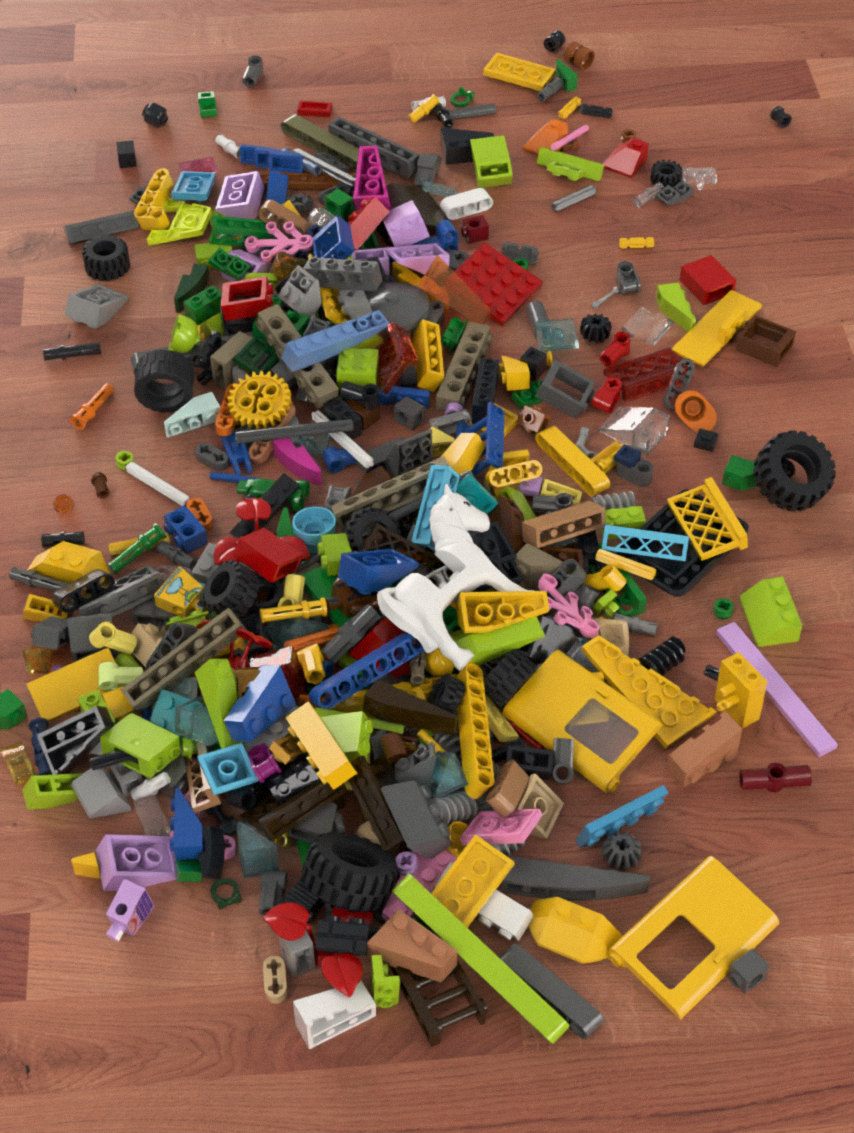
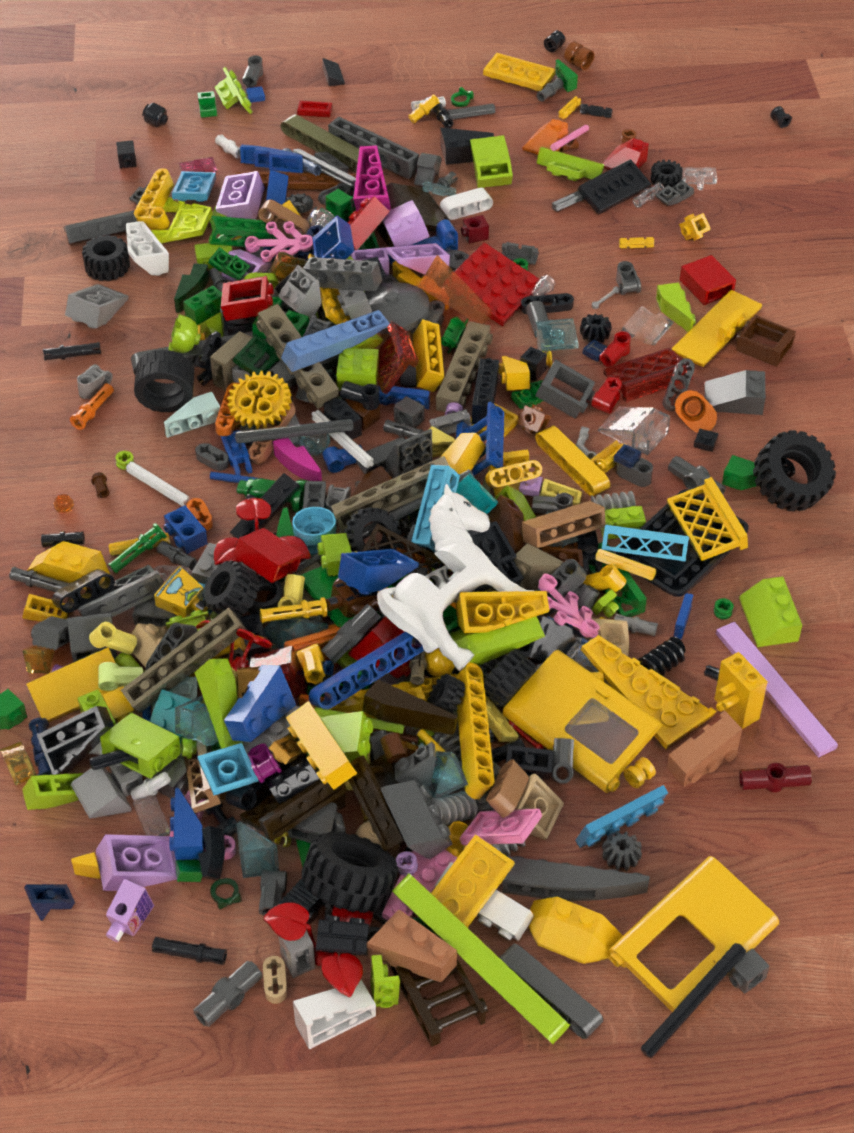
(49, 896): none -> dark blue slope
(92, 381): none -> light grey piece
(146, 249): none -> white wedge
(187, 950): none -> black pin
(217, 278): none -> dark grey pin
(227, 993): none -> dark grey piece
(231, 91): none -> lime bracket
(255, 94): none -> blue tile
(315, 494): none -> dark grey brick
(332, 72): none -> black slope
(402, 430): none -> dark grey pin
(448, 179): none -> dark grey pin
(543, 286): none -> clear cone
(564, 302): none -> black beam
(594, 350): none -> dark blue tile
(614, 186): none -> black tile
(640, 772): none -> yellow wheel
(683, 615): none -> blue tile
(691, 475): none -> dark grey piece
(693, 1000): none -> black axle
(694, 226): none -> yellow brick
(737, 392): none -> dark grey slope

